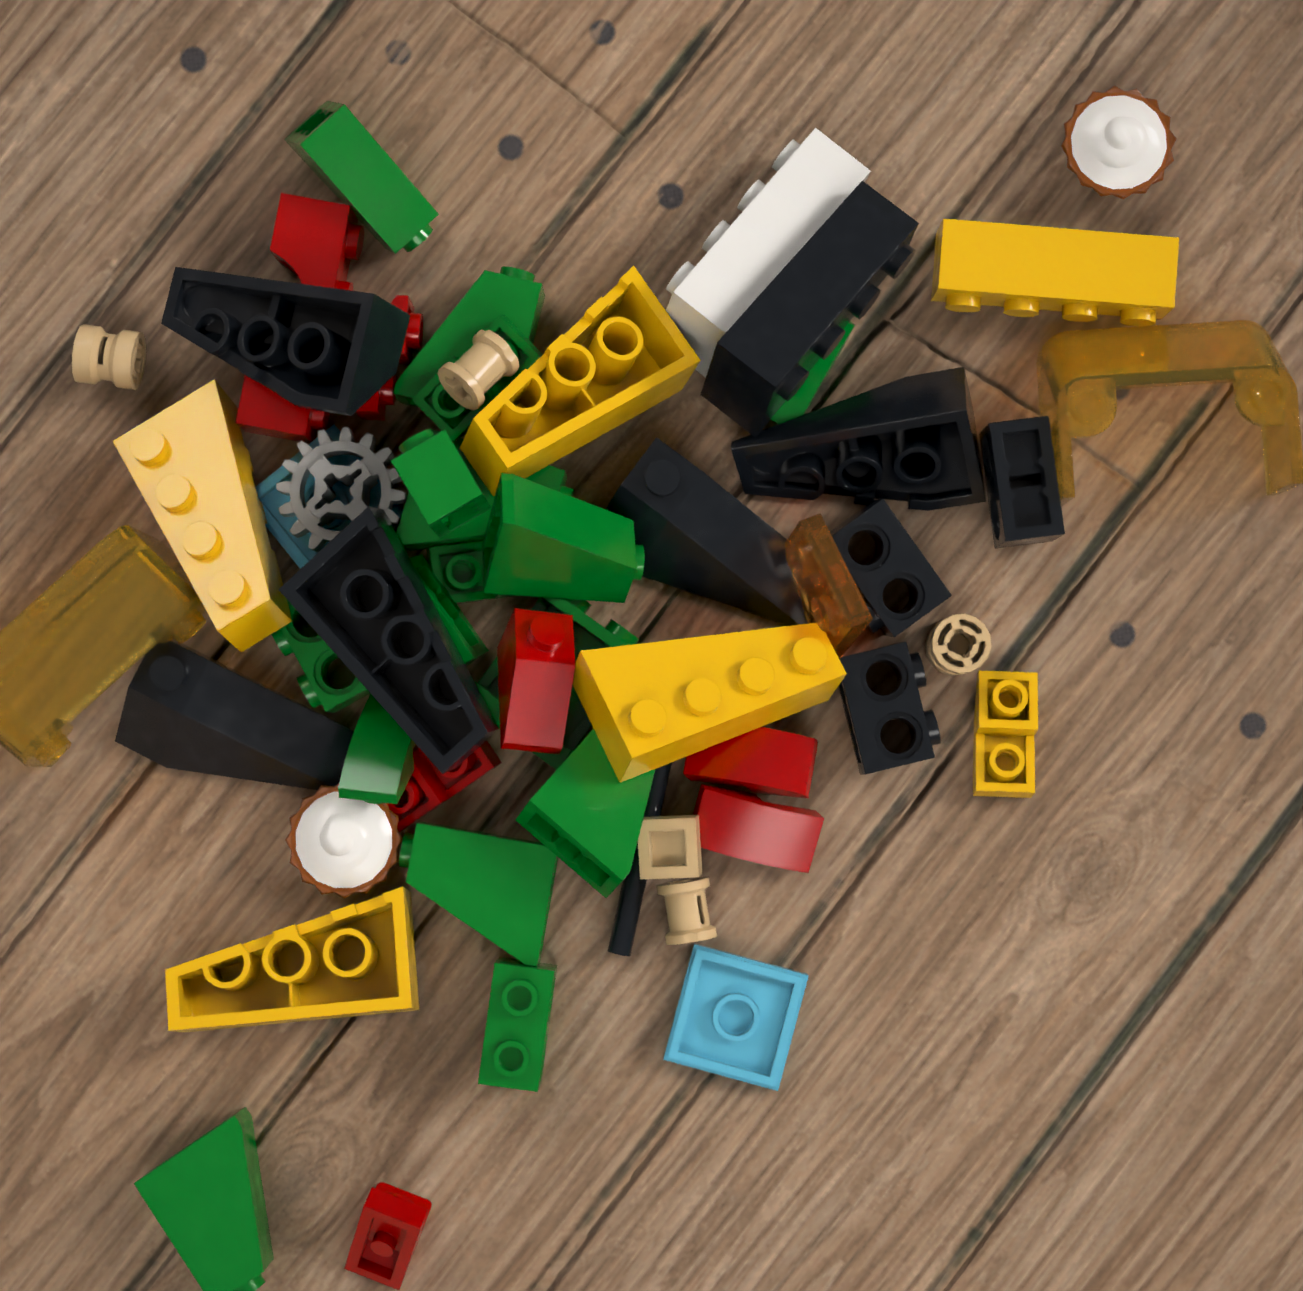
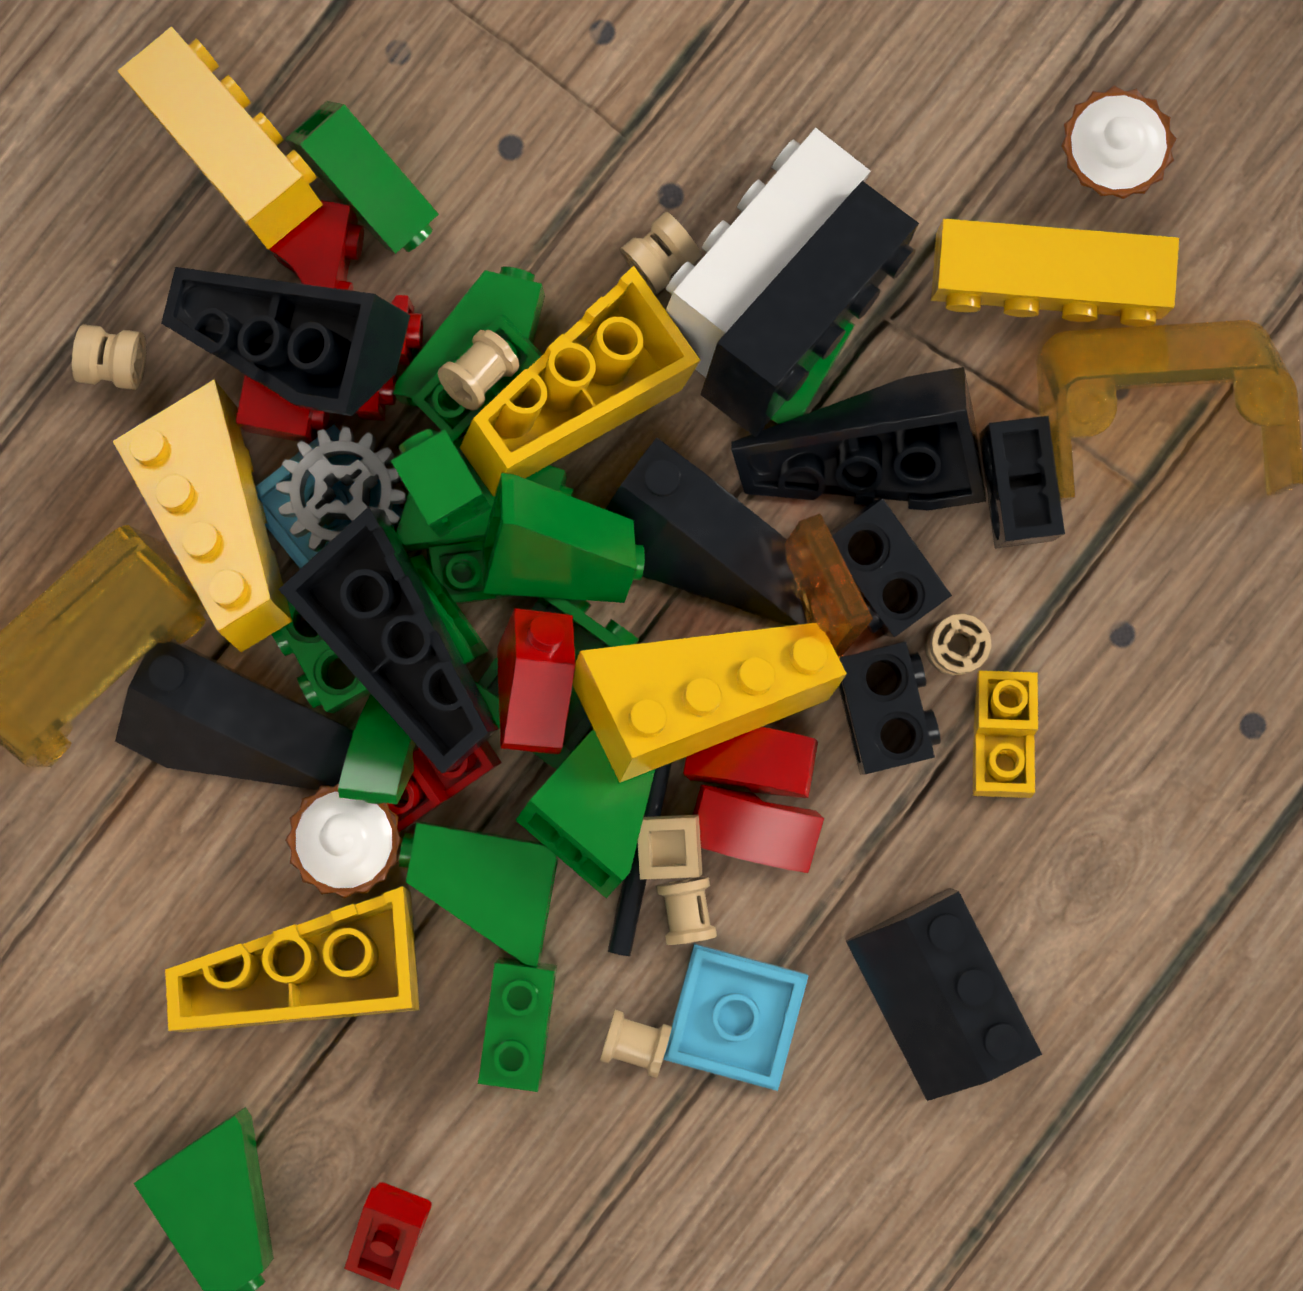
(221, 137): none -> yellow brick
(636, 1043): none -> tan bush
(661, 252): none -> tan wheel
(943, 996): none -> black slope

